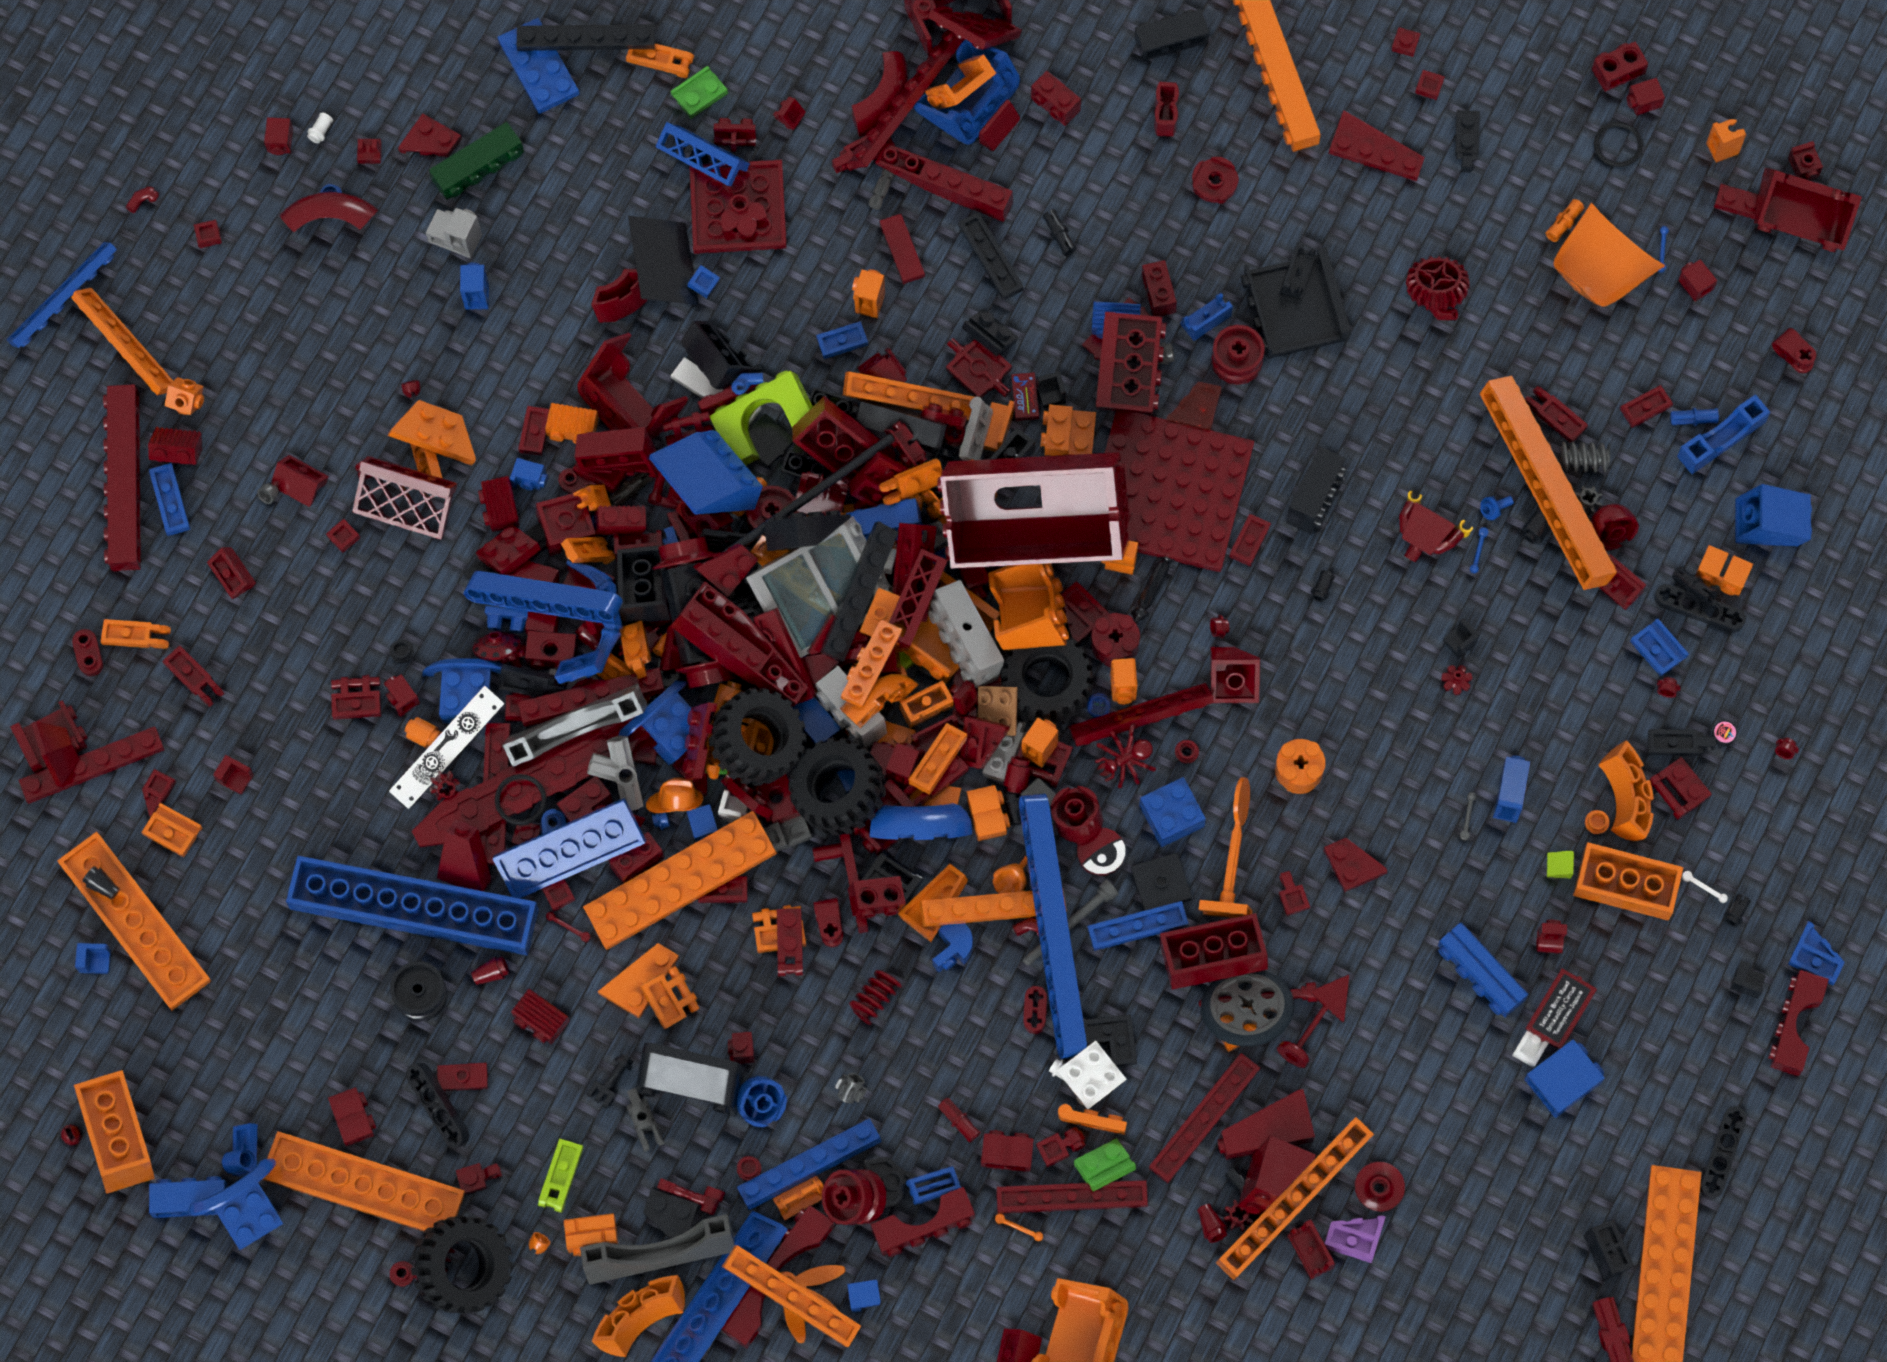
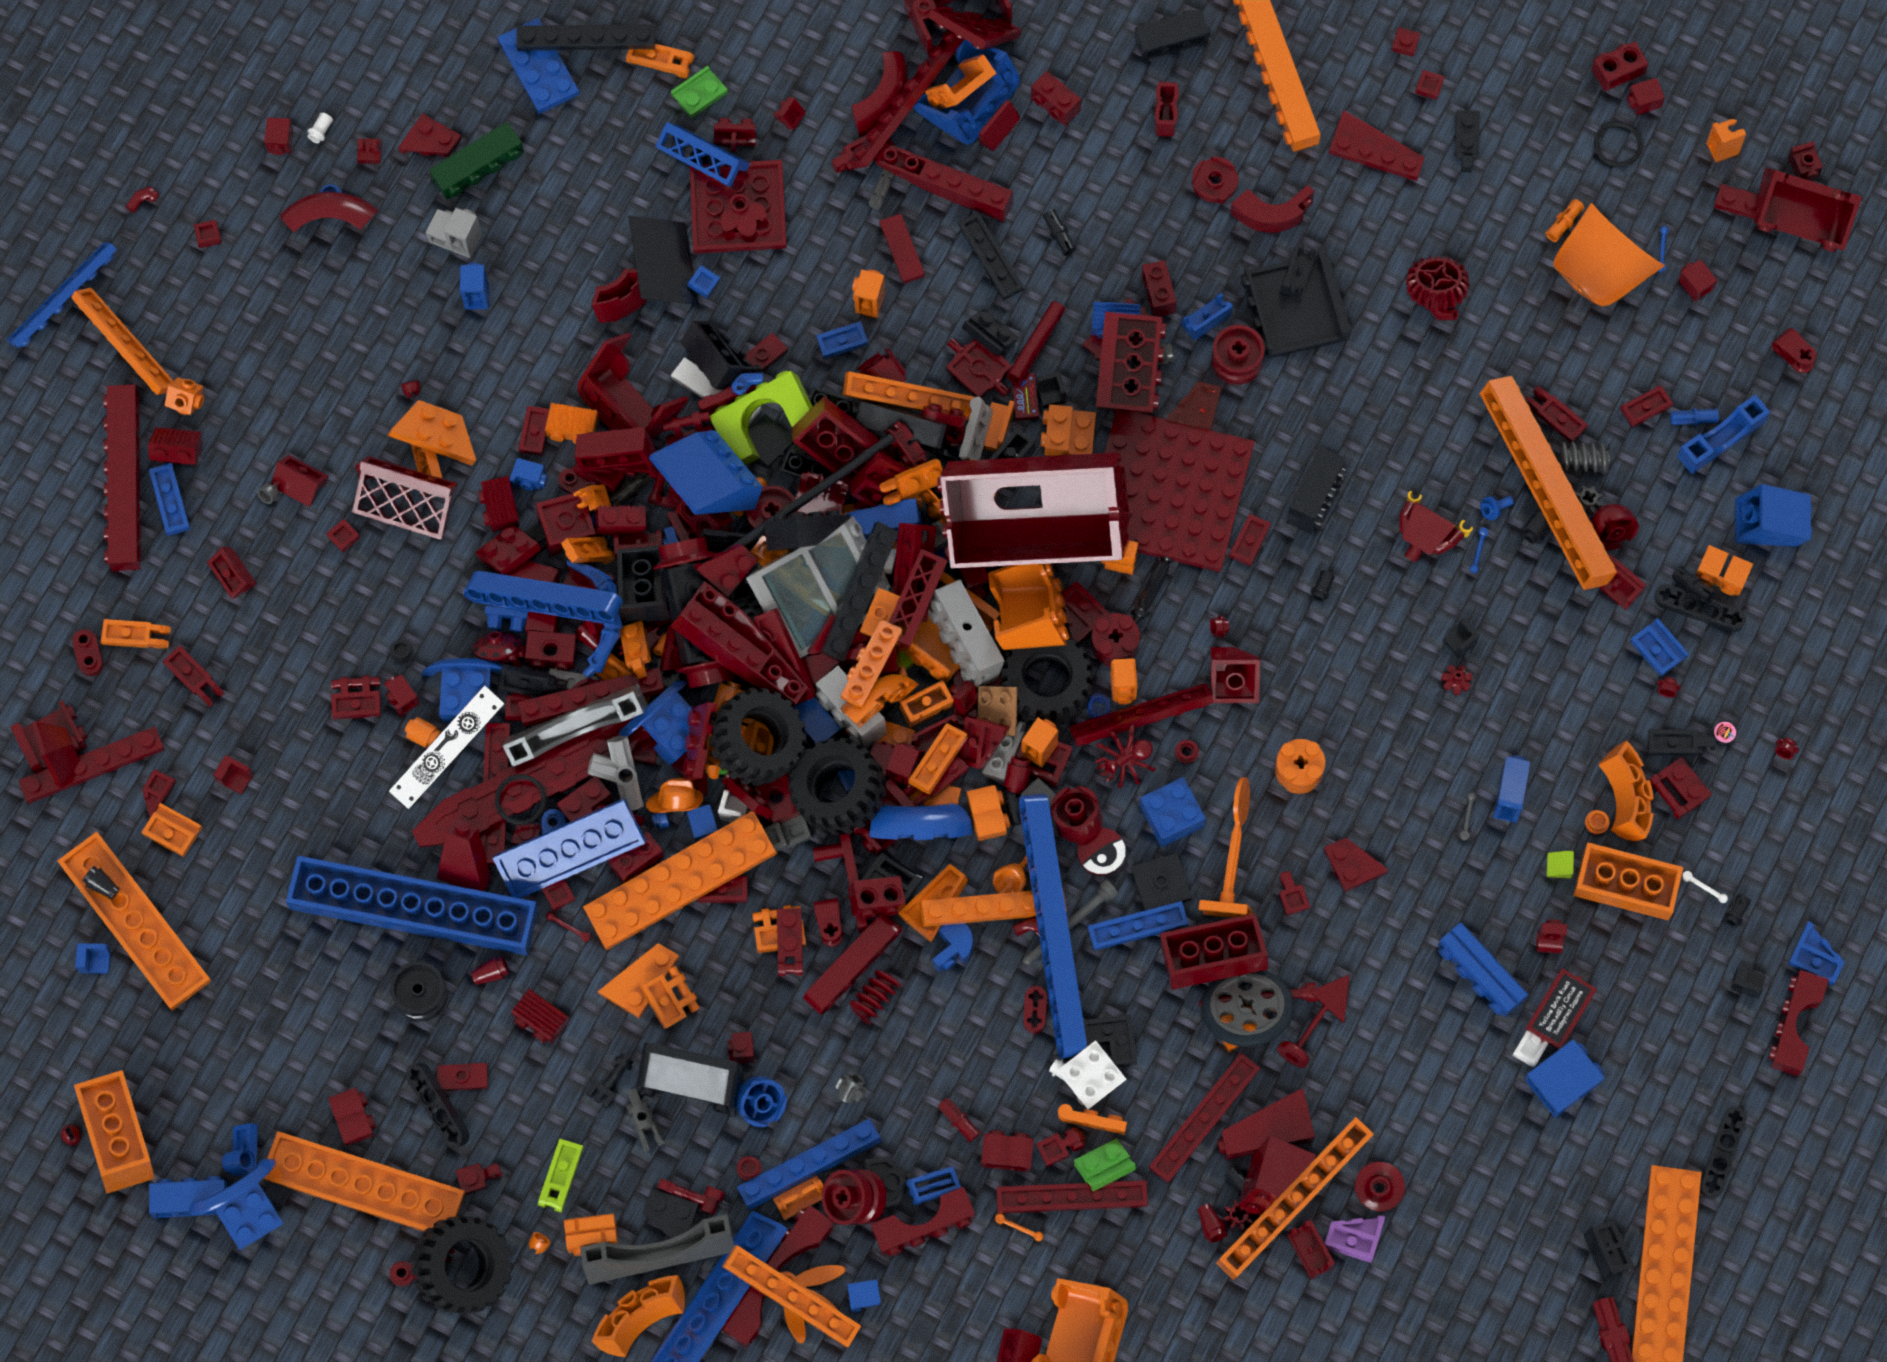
(439, 780): dark red gear -> none
(579, 666): blue plate -> none
(766, 352): none -> dark red plate
(852, 963): none -> dark red beam
(1036, 342): none -> dark red piece
(1268, 217): none -> dark red arch

